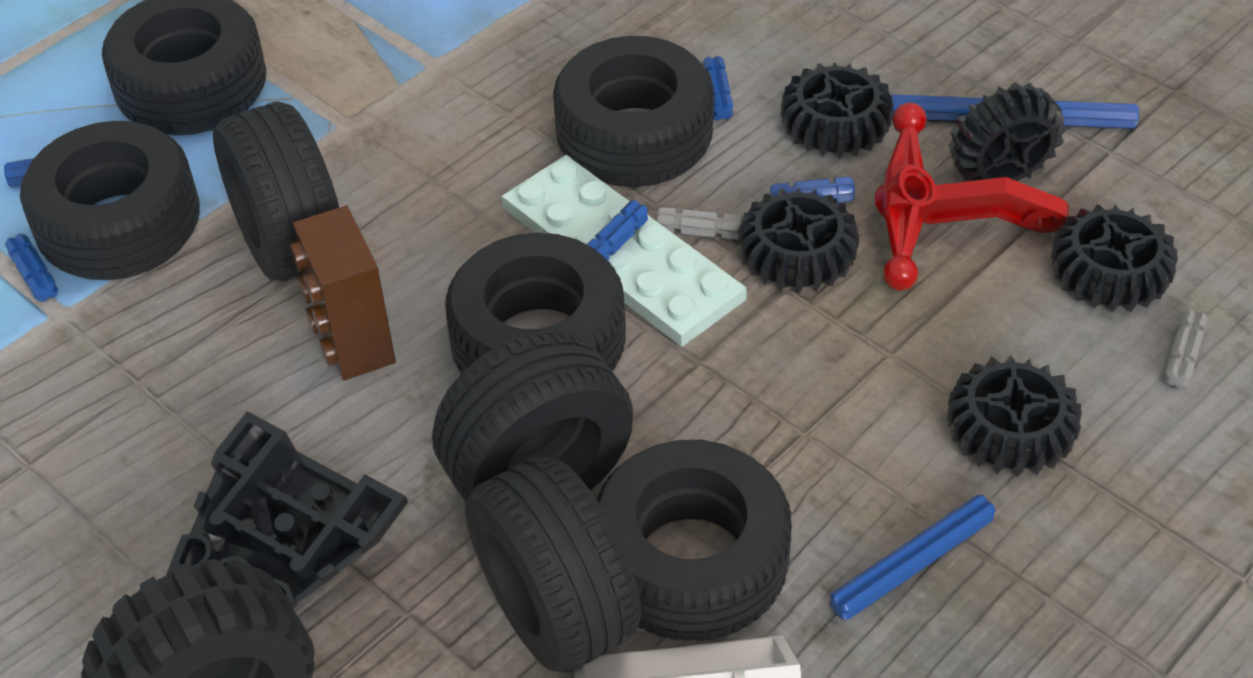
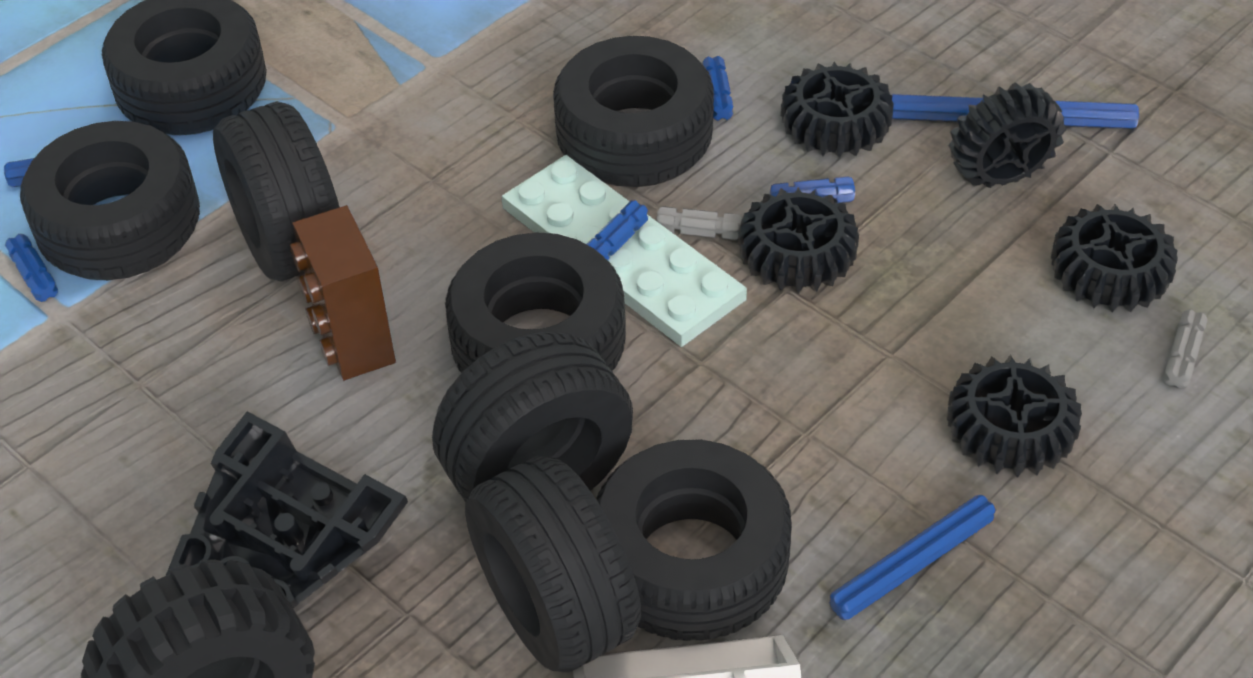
(912, 198): red piece -> none

